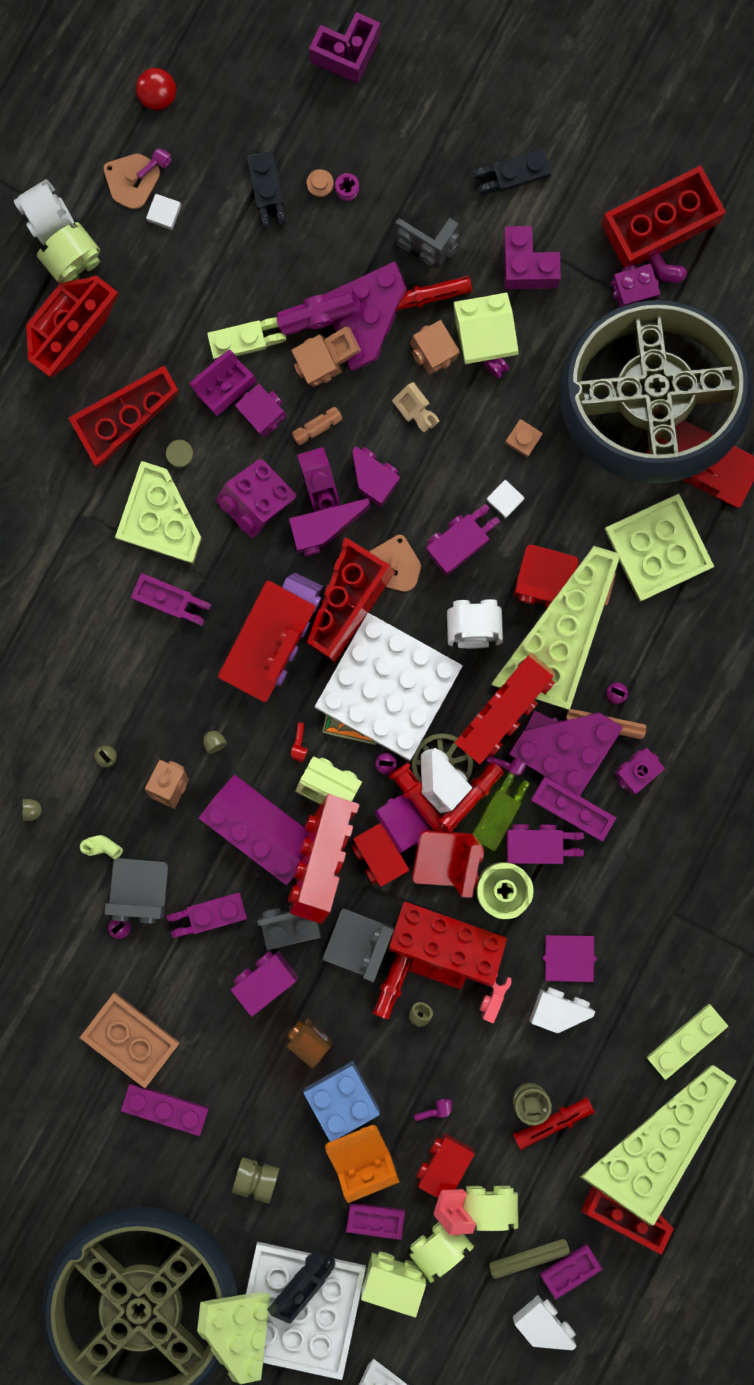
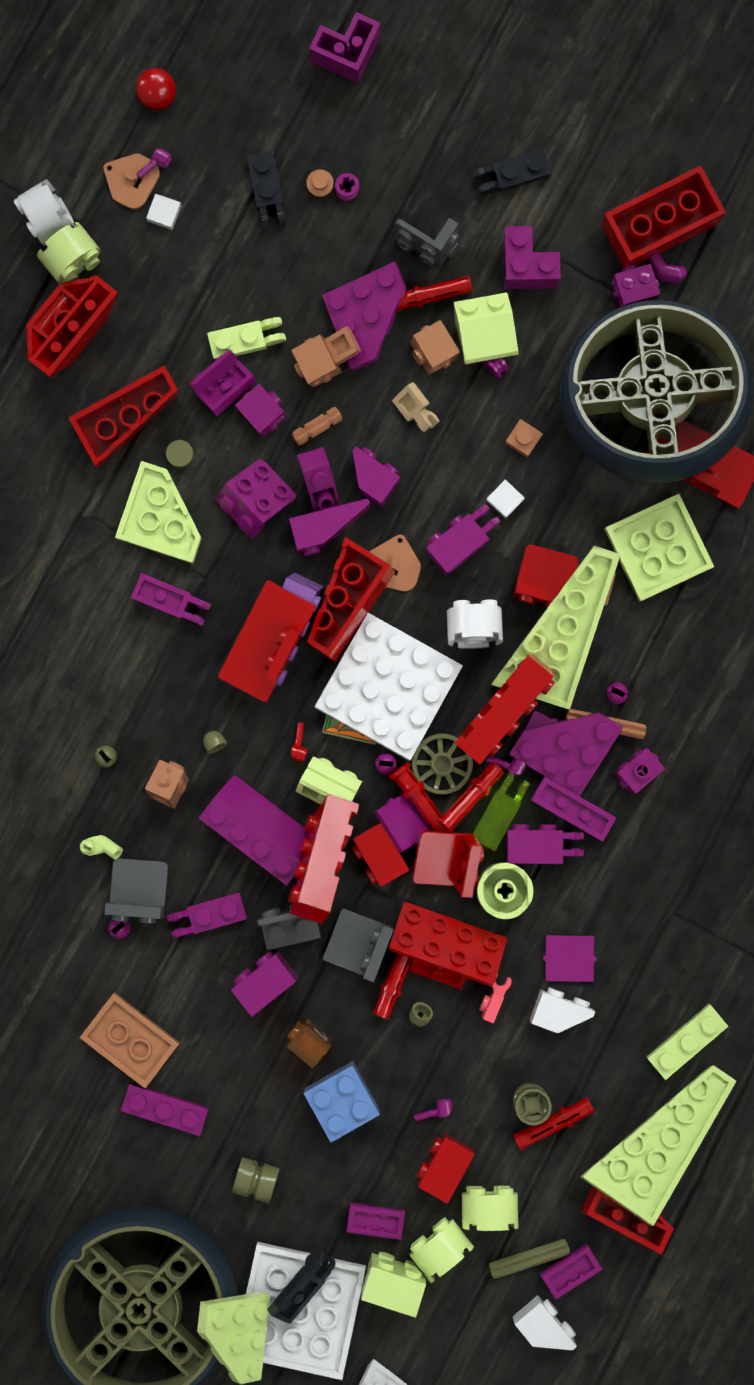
(31, 809): olive hinge -> none
(318, 311): magenta piece -> none
(362, 1163): orange bracket -> none
(441, 781): white slope -> none
(451, 1213): coral bracket -> none

